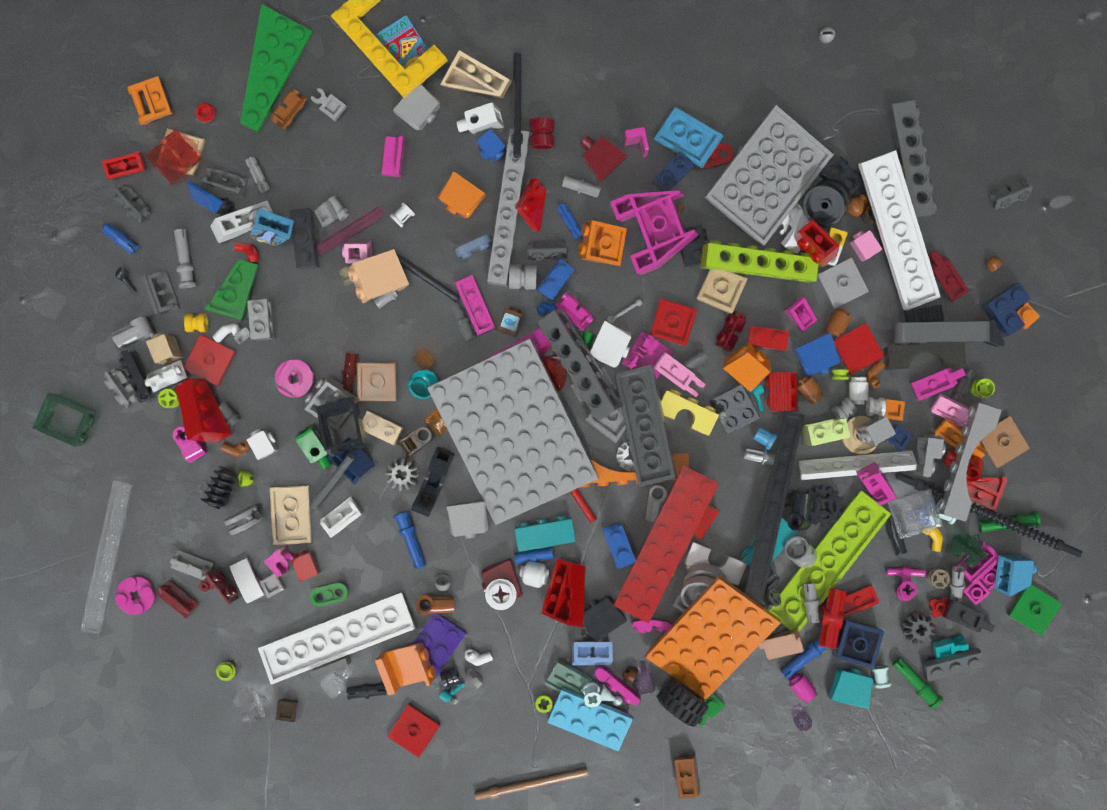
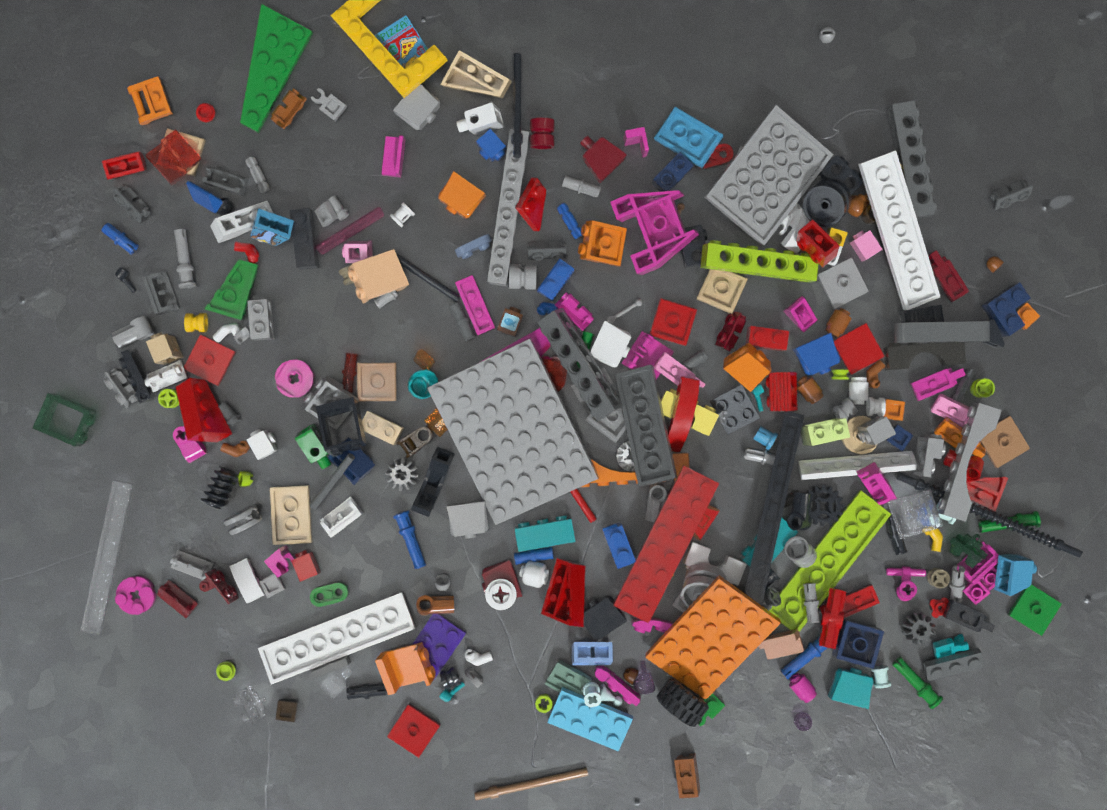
(683, 412): none -> red slope

